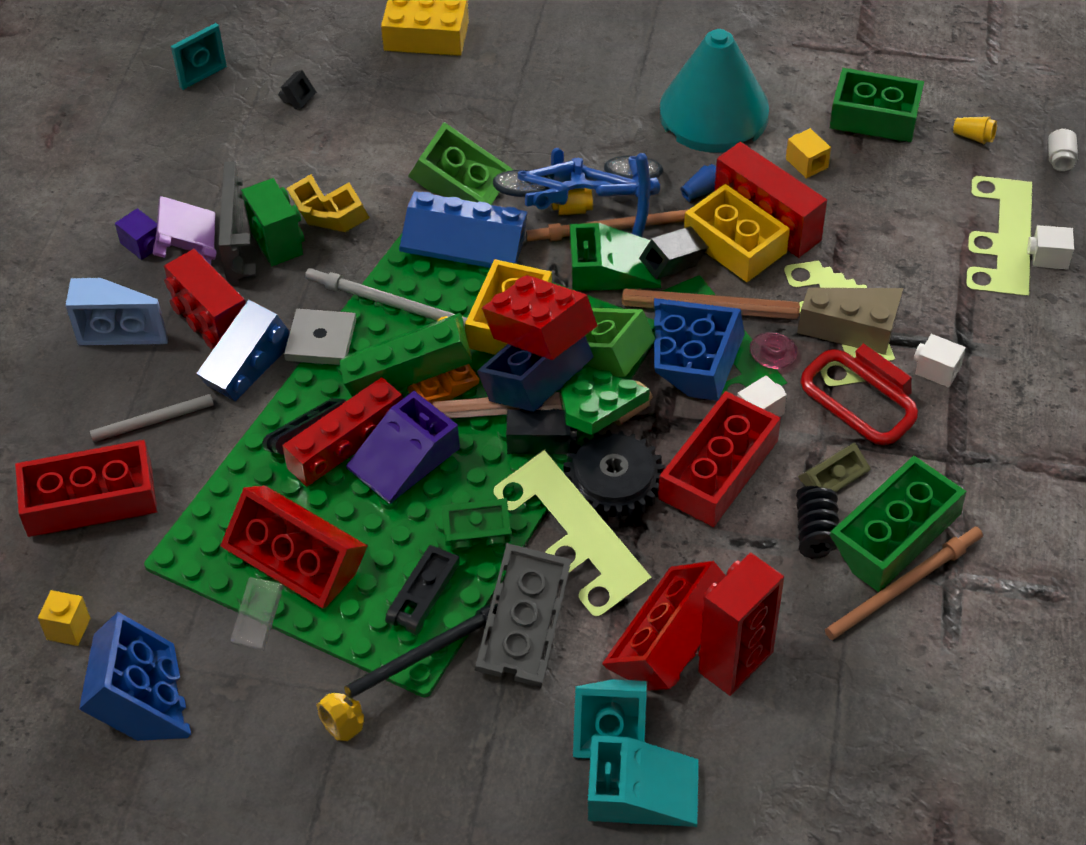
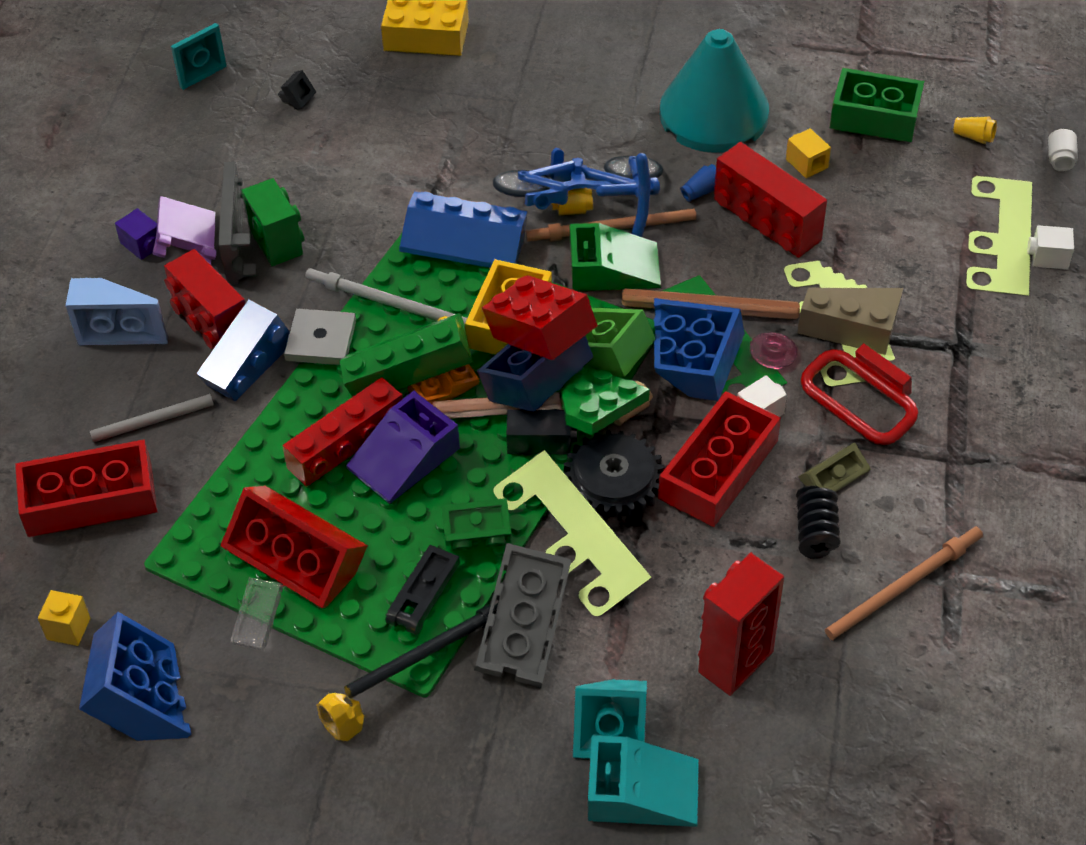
(274, 440): black plate -> none
(336, 211): yellow brick -> none
(458, 168): bright green slope -> none
(665, 628): red slope -> none
(673, 252): black brick -> none
(738, 232): yellow brick -> none
(897, 522): green slope -> none
(939, 360): white brick -> none

